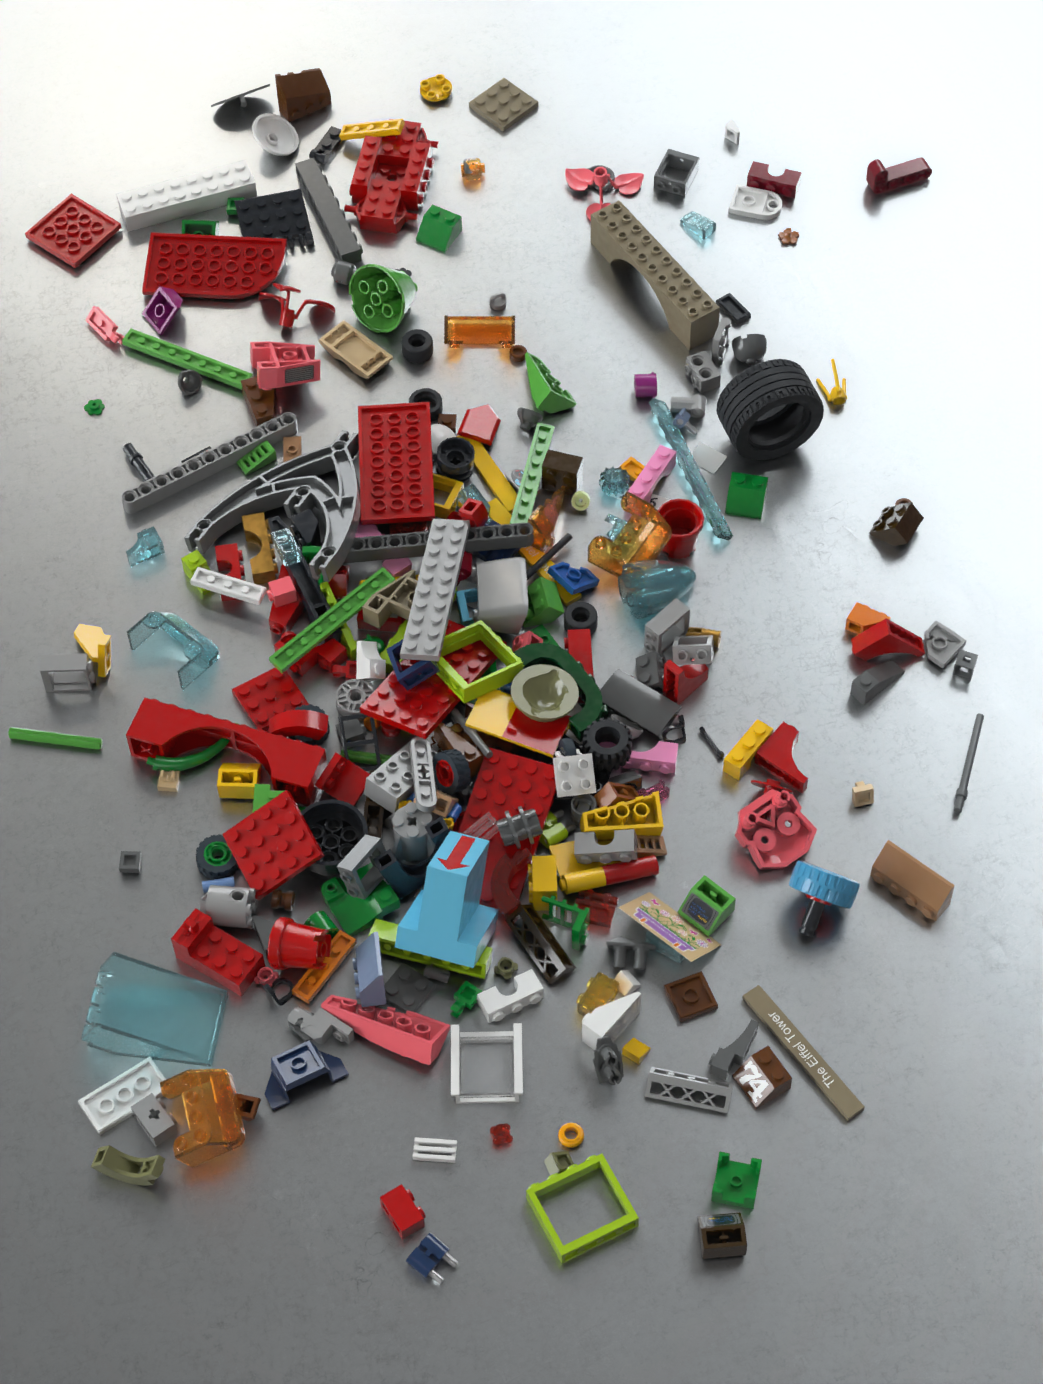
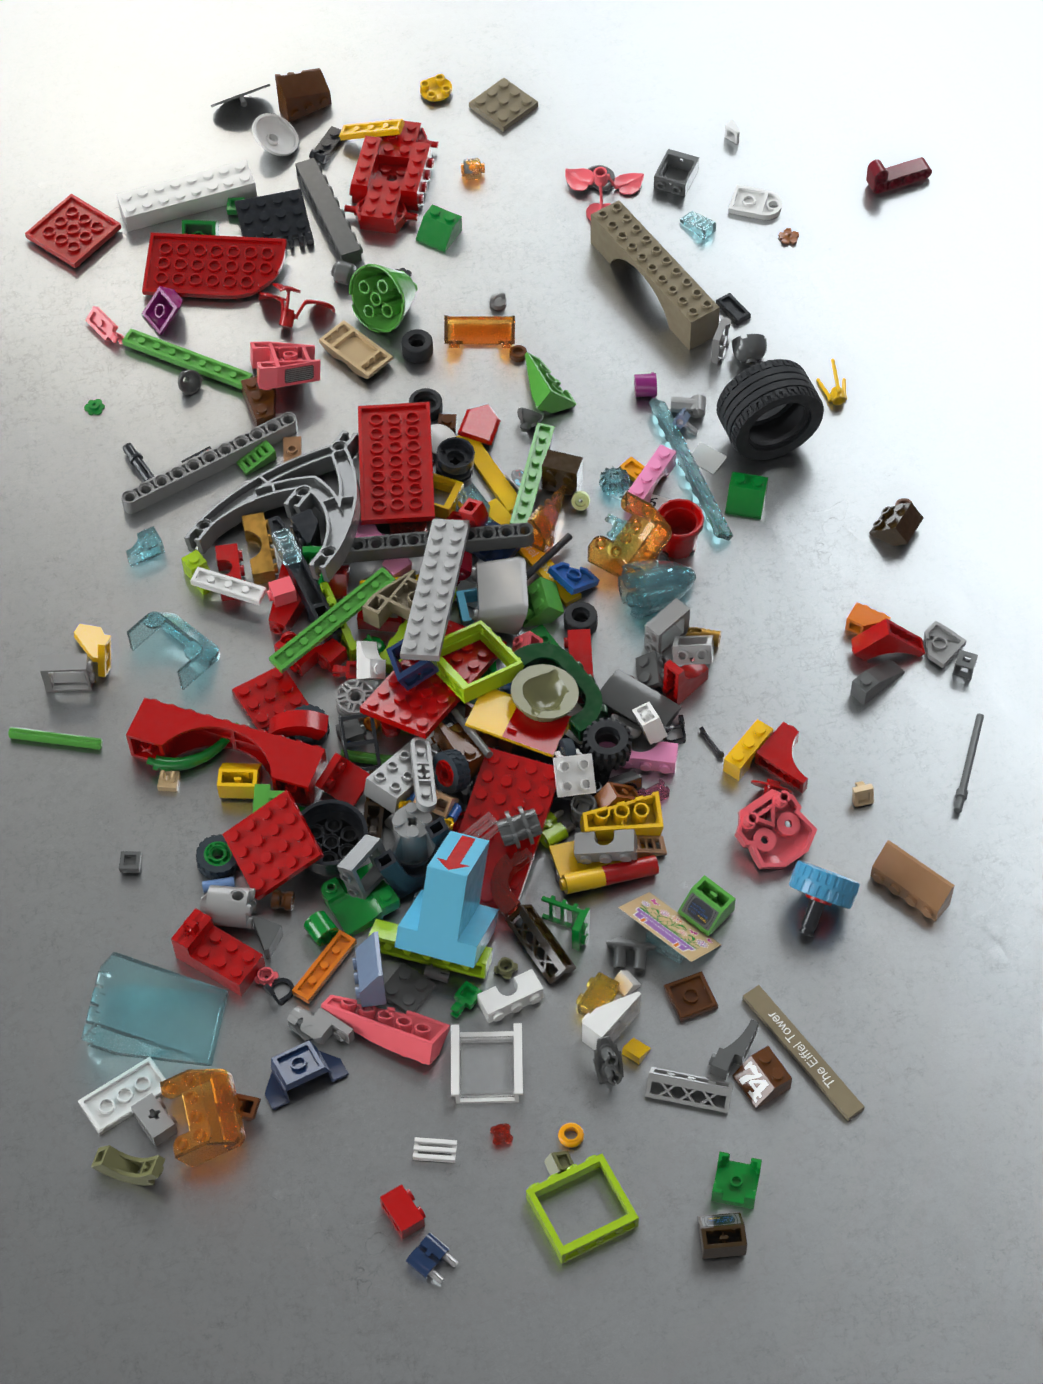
(297, 945): red piece -> none
(542, 881): yellow brick -> none
(602, 913): clear red plate -> none
(650, 723): none -> white arch
(702, 371): light grey brick -> none
(785, 184): arch -> none

